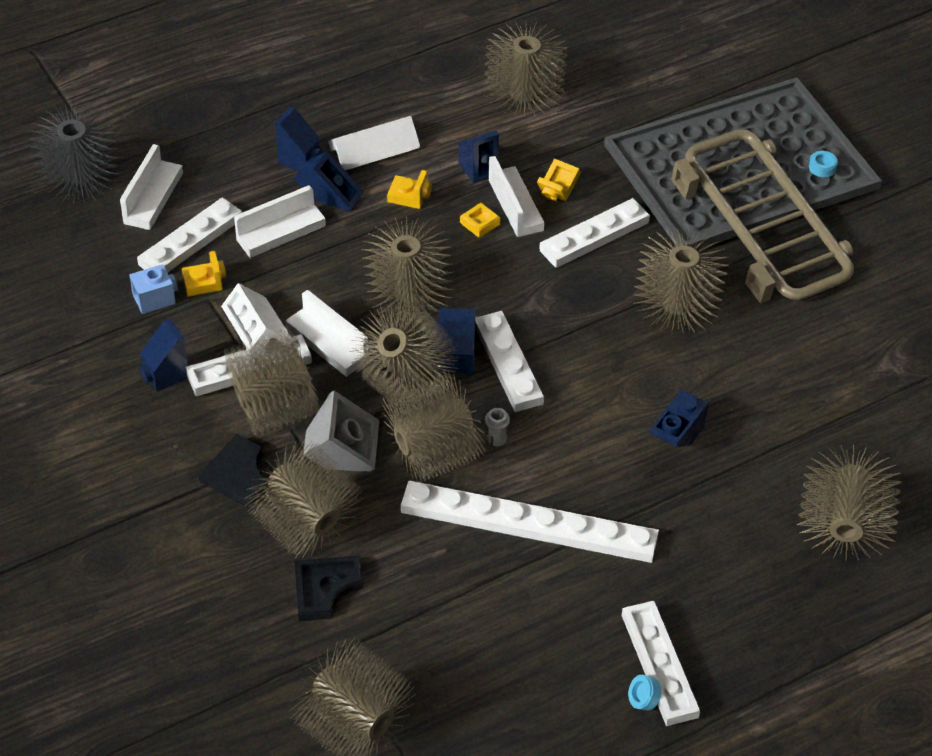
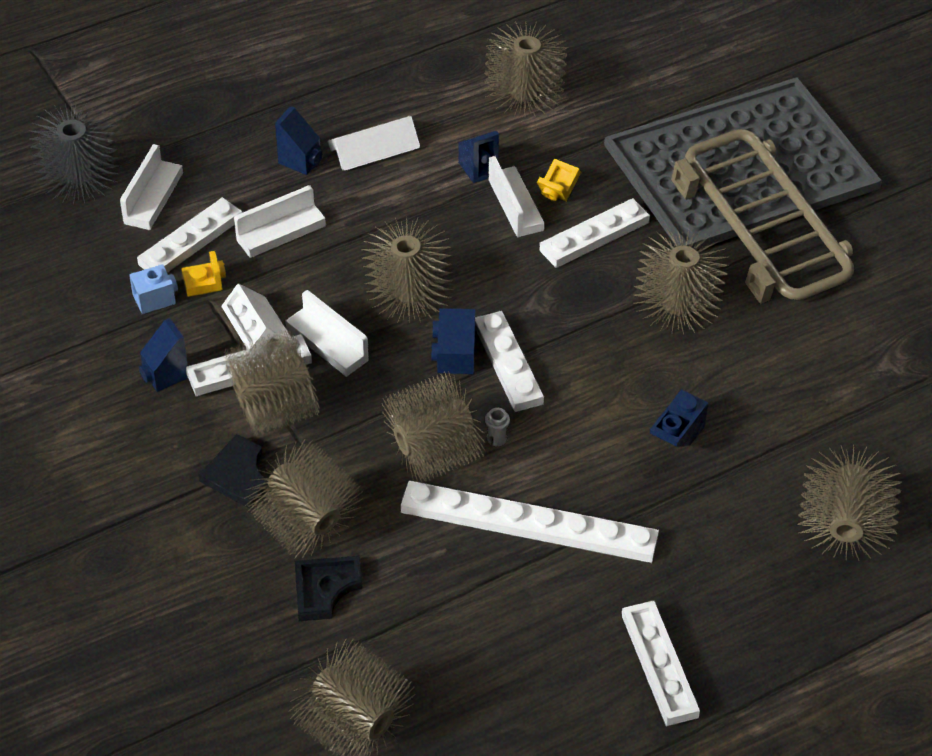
(329, 182): dark blue slope -> none
(345, 434): light grey slope -> none
(404, 353): dark tan piece -> none
(410, 191): yellow bracket -> none
(480, 220): yellow tile -> none
(644, 692): medium azure tile -> none
(823, 164): medium azure tile -> none

